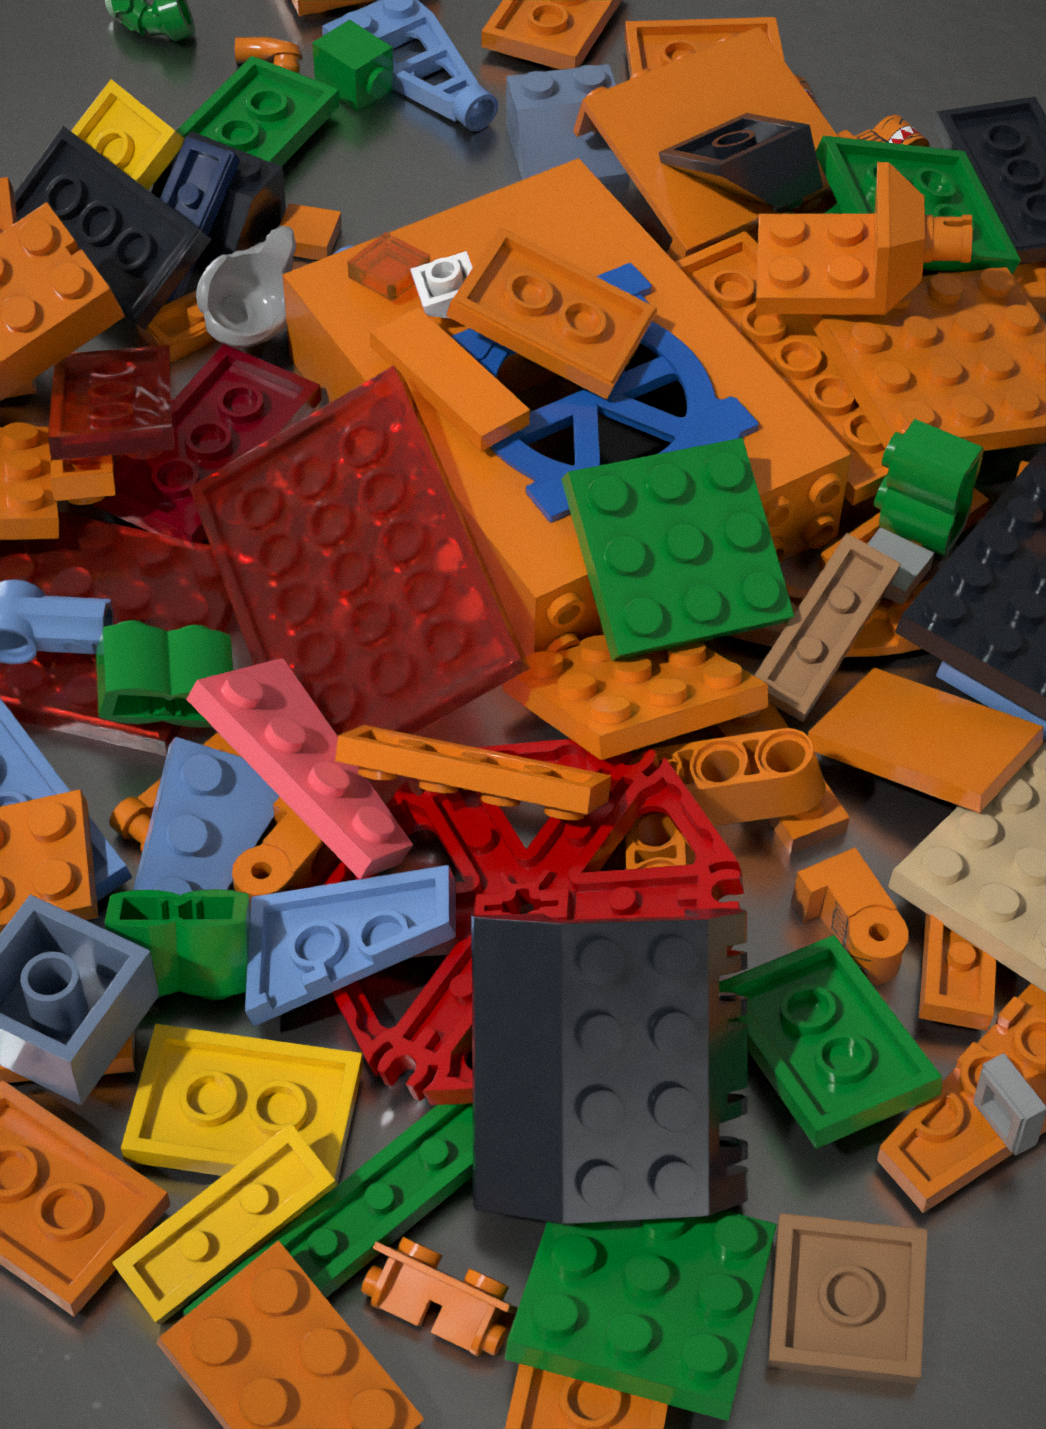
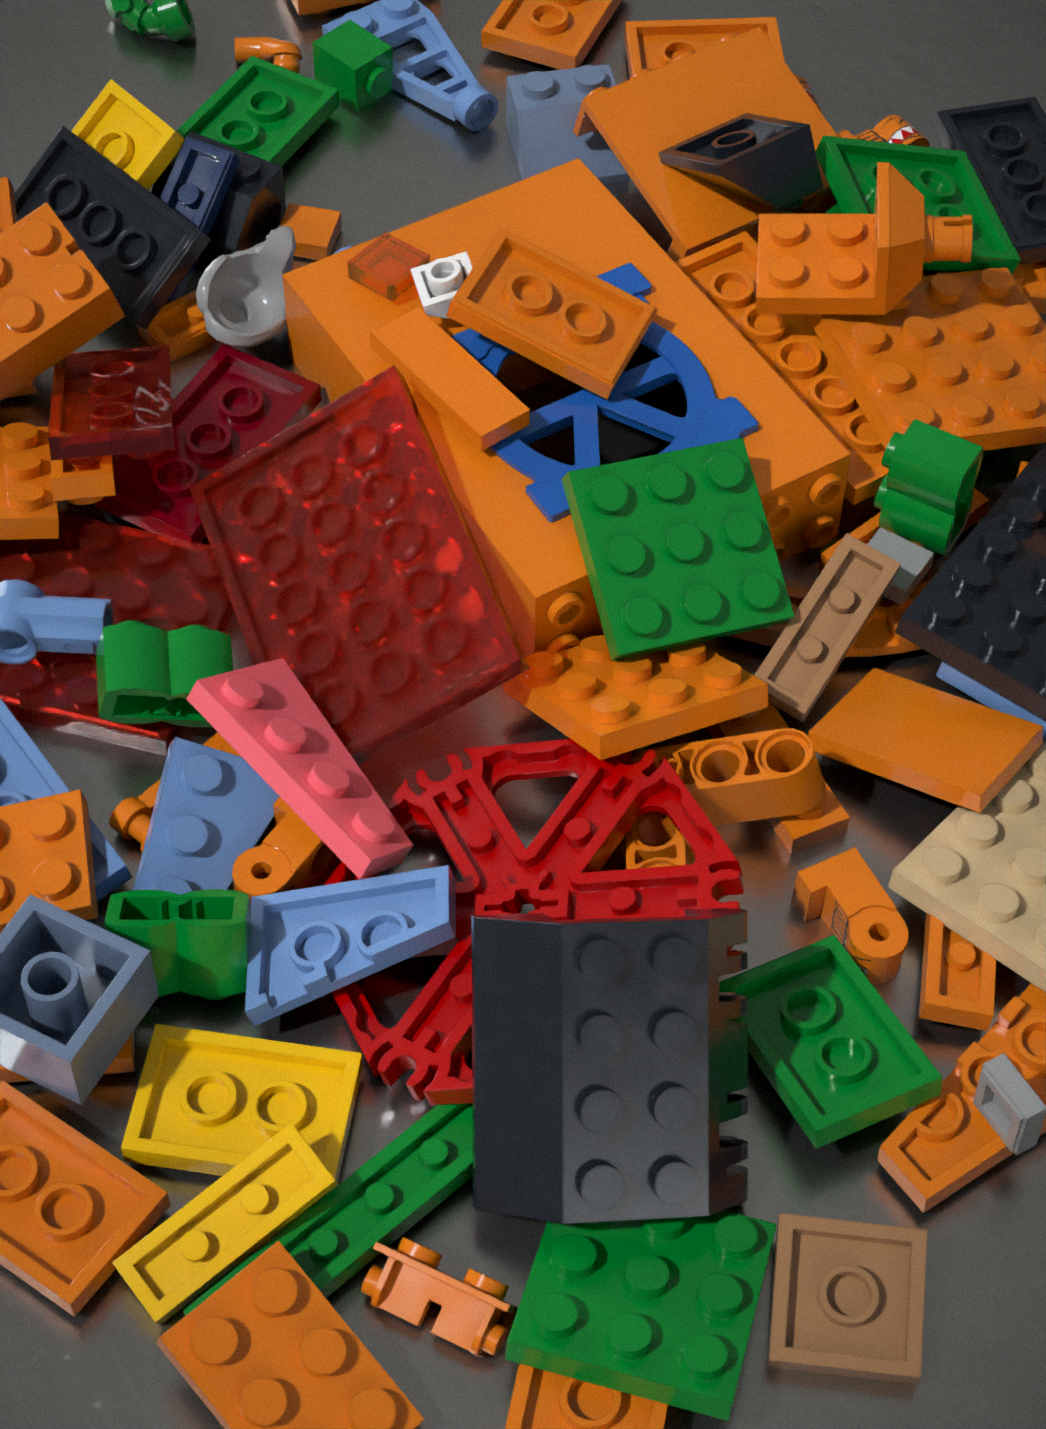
(499, 777): orange plate -> none

